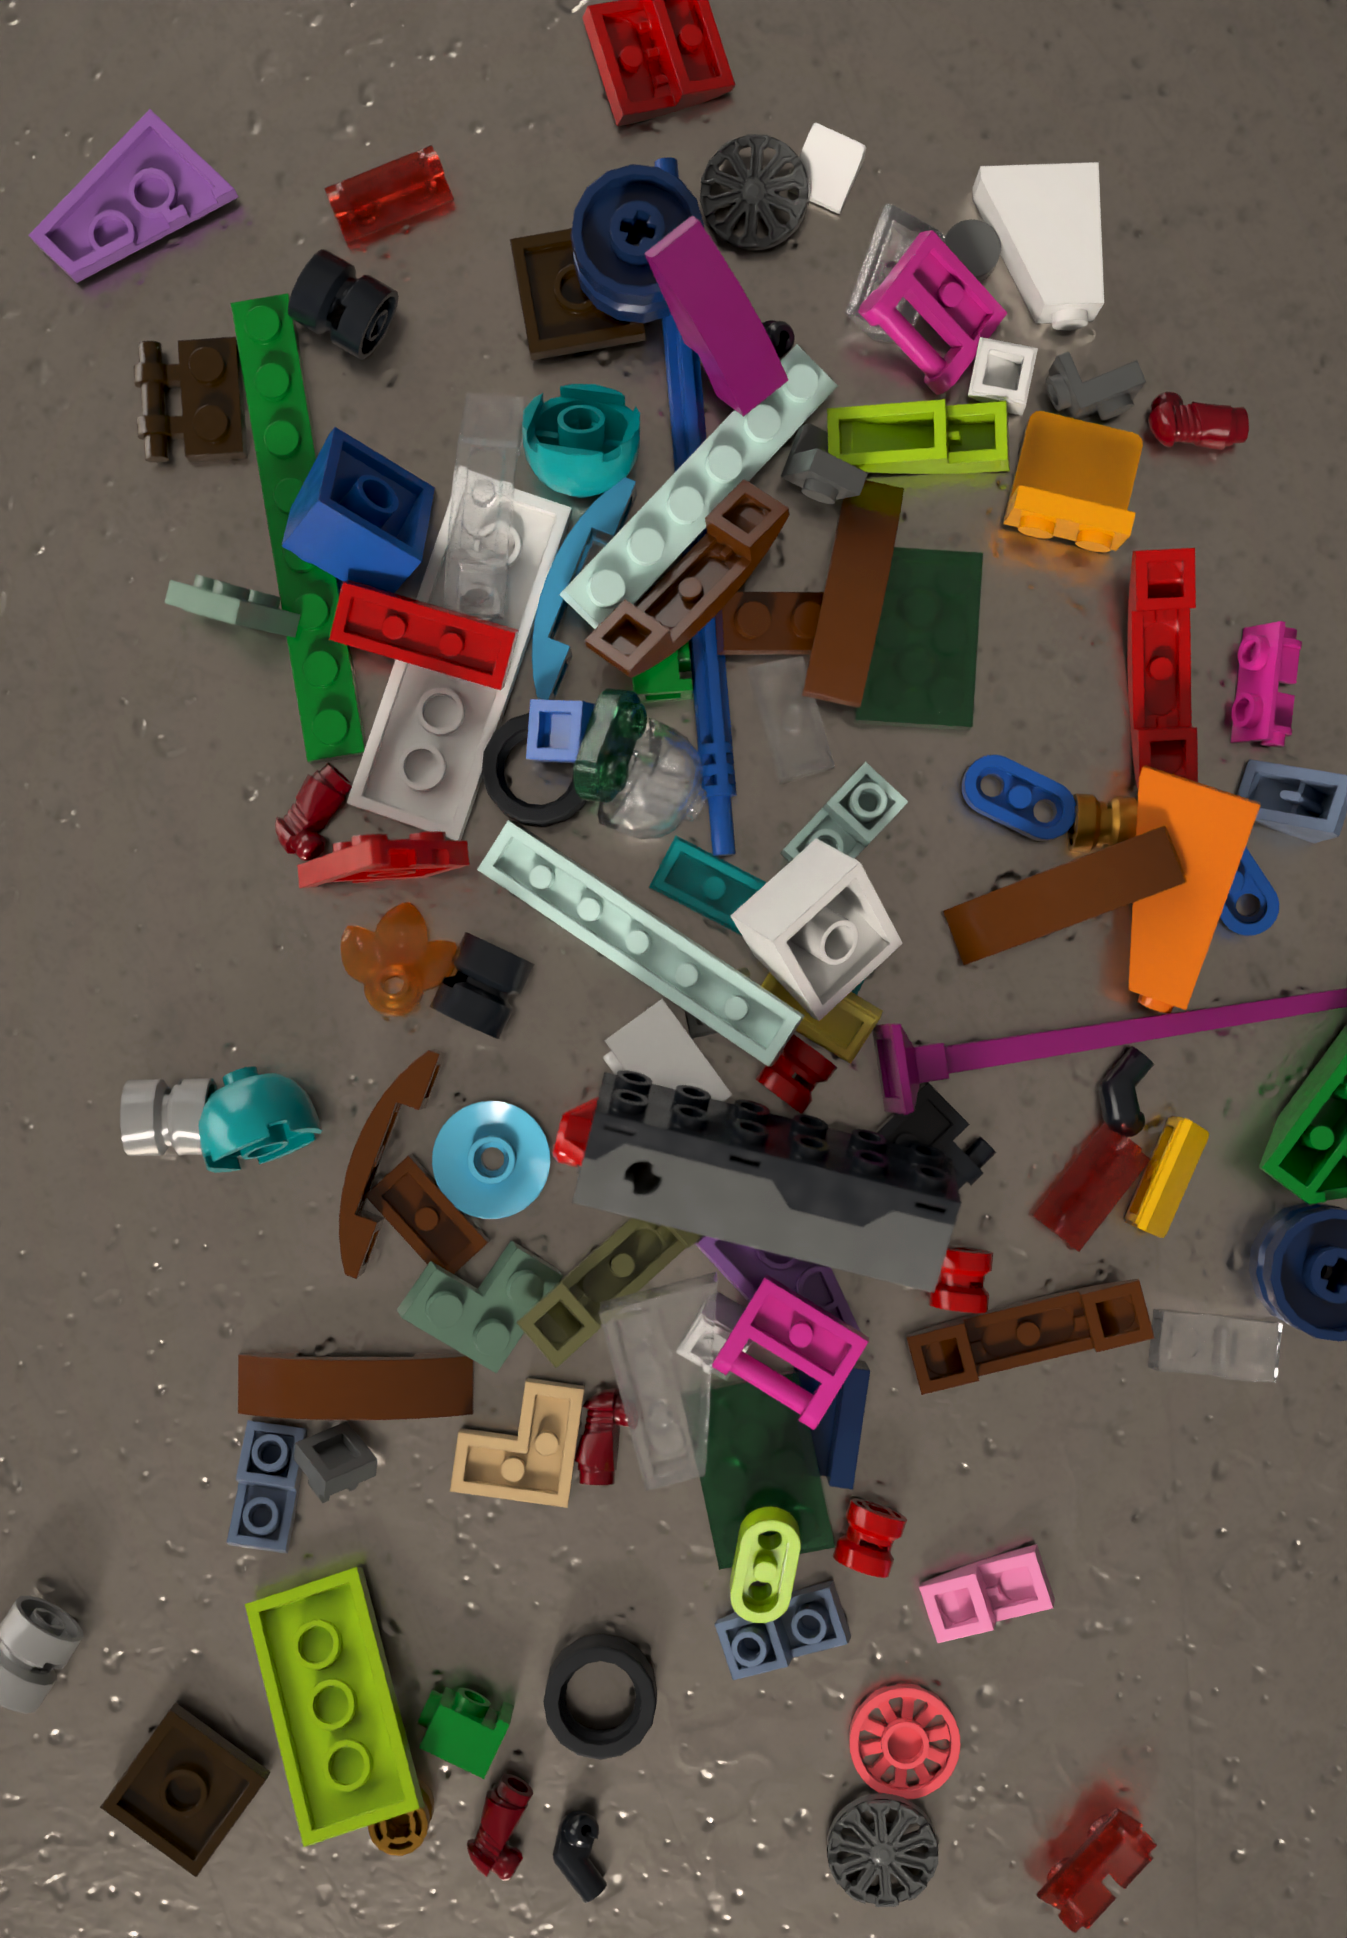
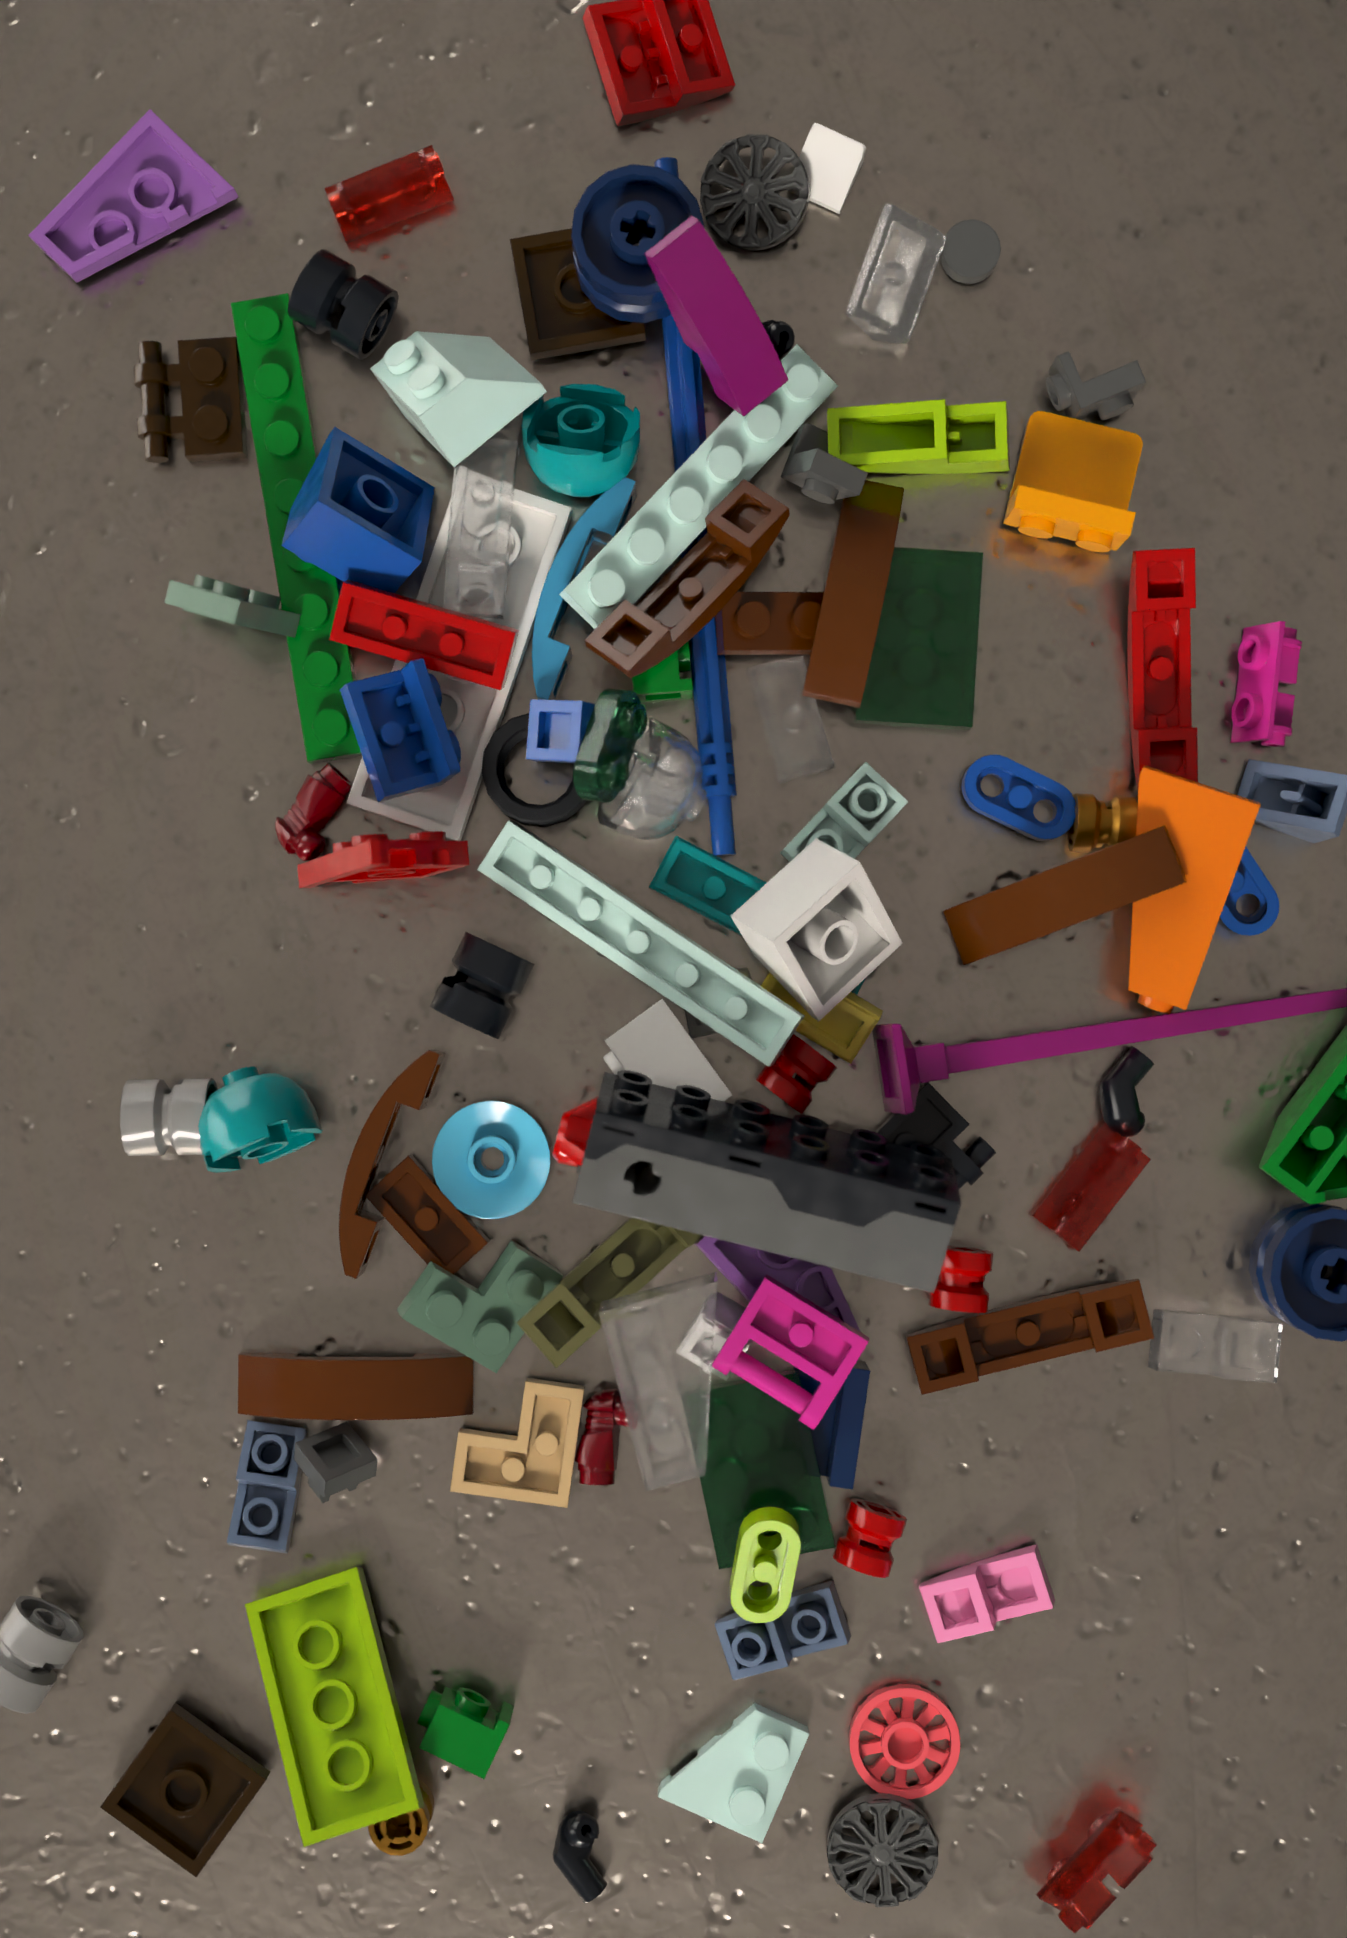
(400, 951): clear orange plate -> none
(402, 731): none -> blue bracket
(456, 388): none -> light aqua slope
(499, 1819): dark red arm -> none
(589, 1741): black tyre -> none
(740, 1773): none -> light aqua wing
(946, 298): dark pink plate -> none
(1002, 373): white slope -> none
(1048, 236): white slope -> none
(1167, 1176): yellow slope -> none
(1197, 422): dark red arm -> none

